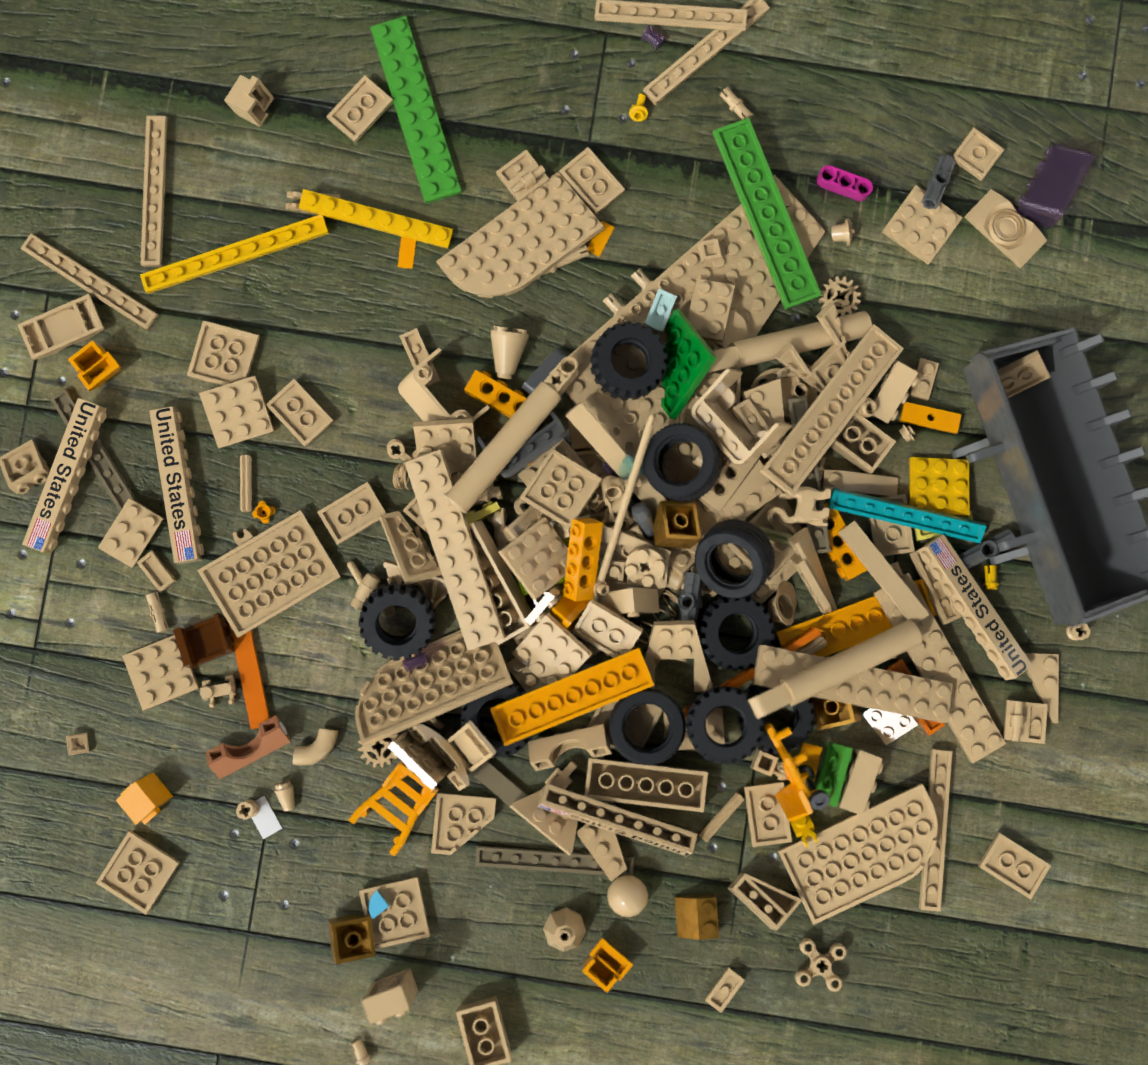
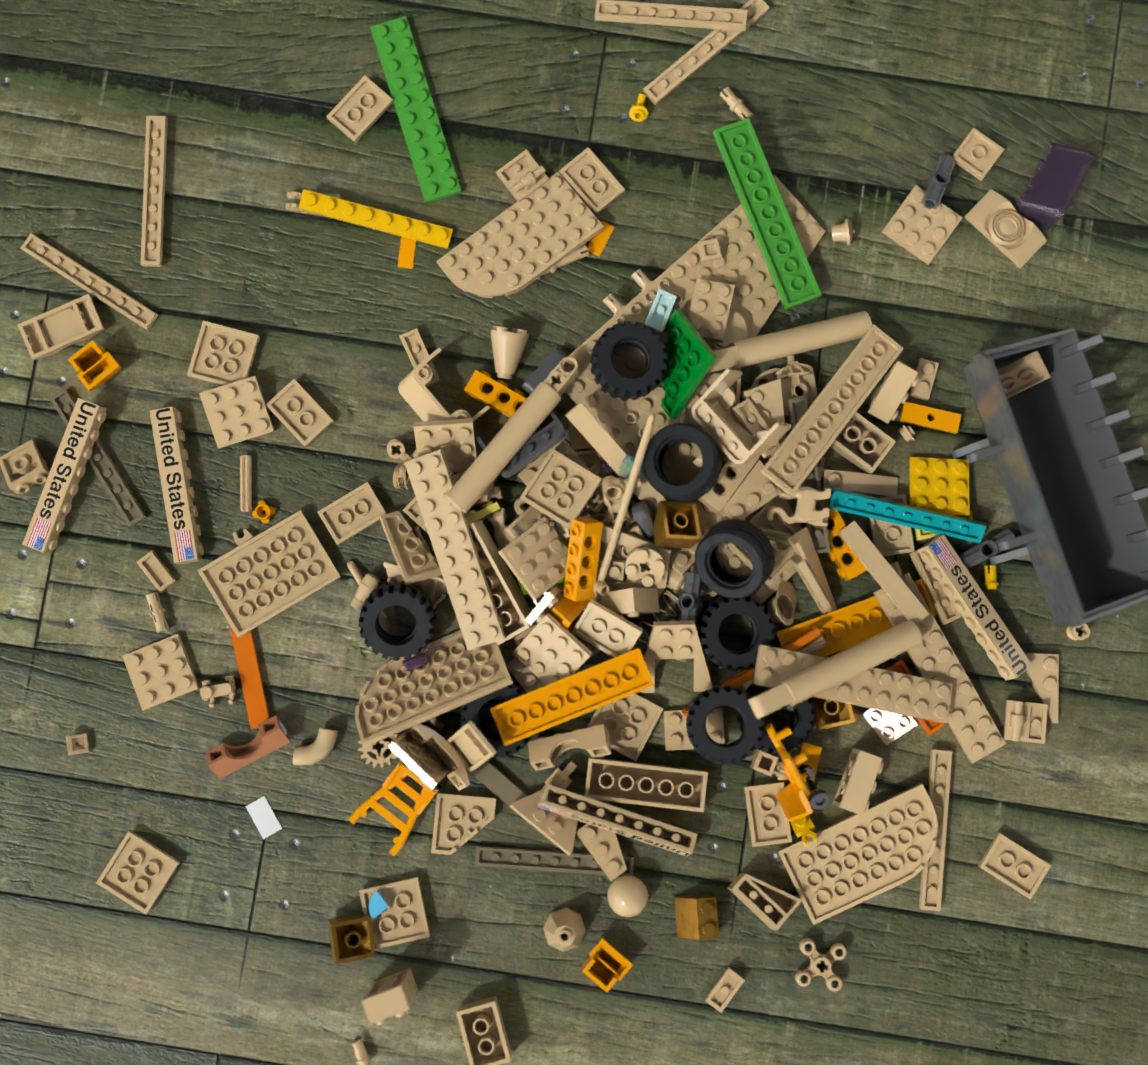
(131, 532): tan plate -> none
(144, 798): light orange plate -> none
(204, 641): reddish brown panel -> none
(234, 254): yellow plate -> none
(249, 99): tan plate -> none
(254, 809): tan bush -> none
(285, 794): tan cone -> none
(653, 37): clear purple bush -> none
(665, 749): black tyre -> none
(721, 817): tan axle -> none
(826, 366): tan wing -> none
(834, 771): bright green plate -> none
(836, 290): tan gear -> none
(840, 175): dark pink beam -> none
(867, 408): tan cone -> none

